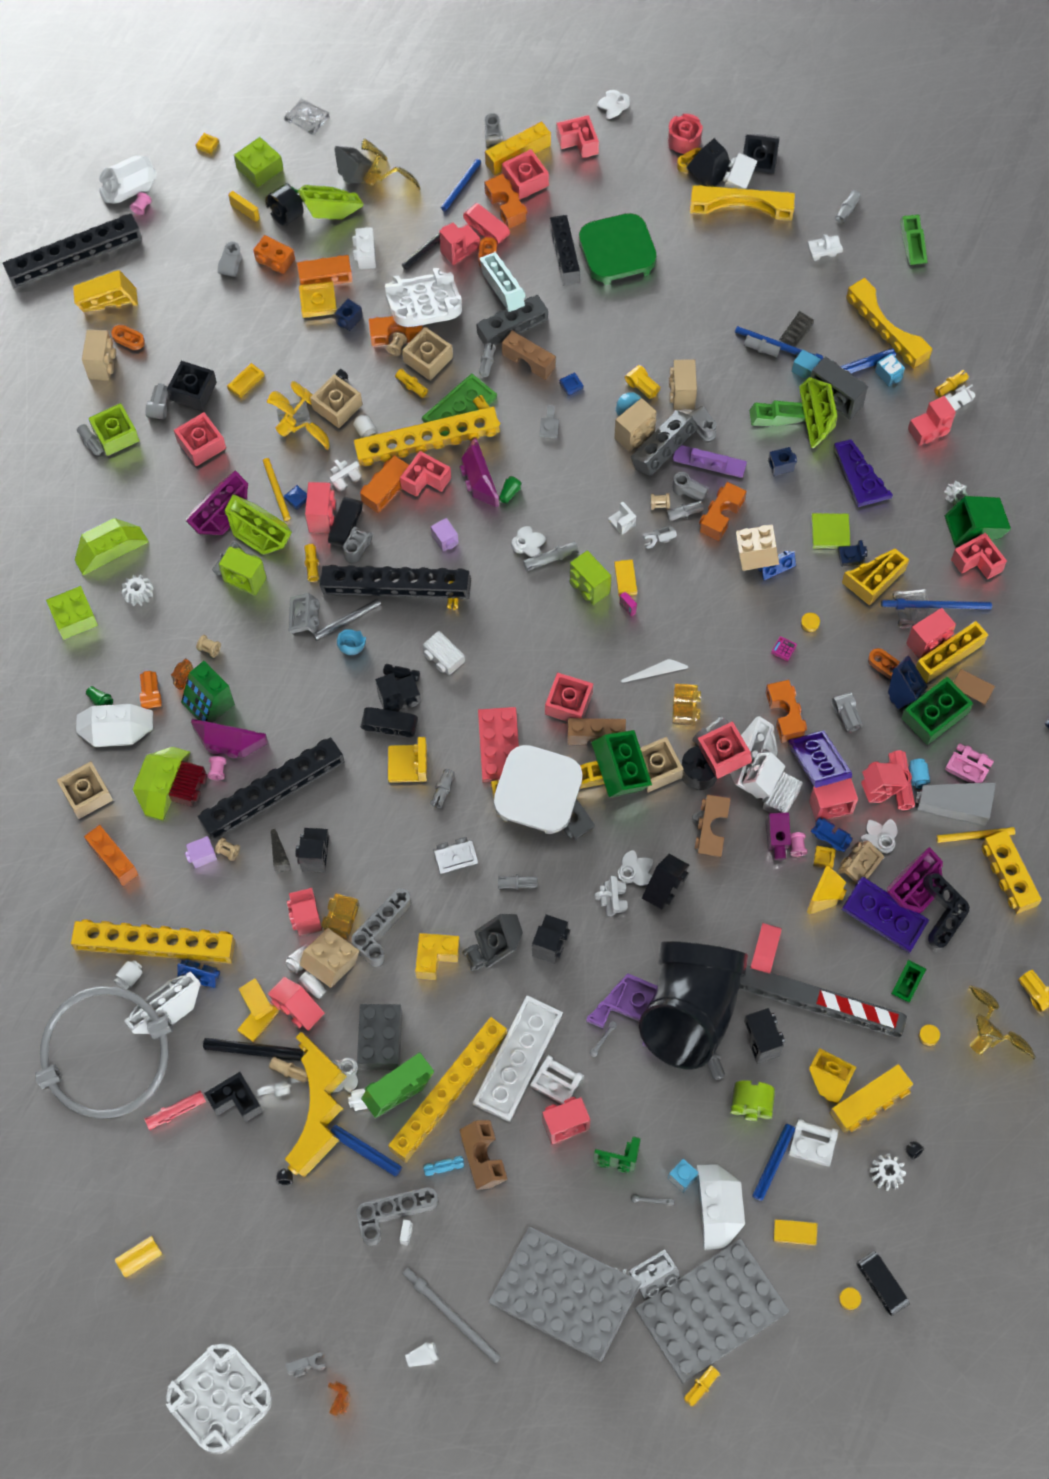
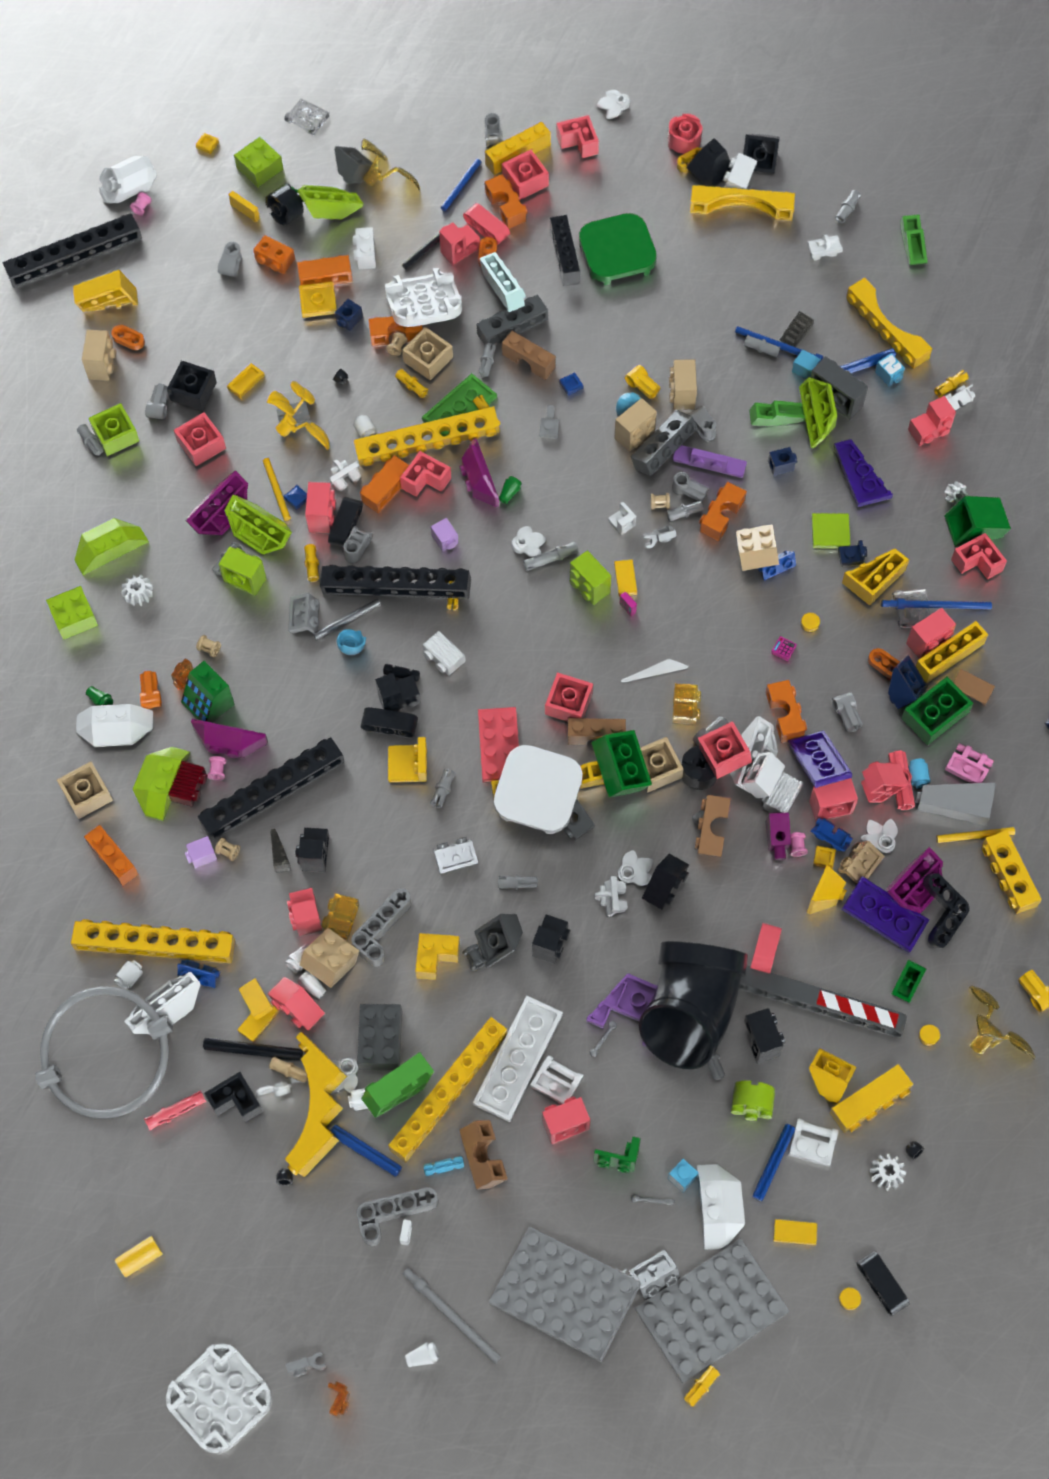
(336, 401): tan brick -> none

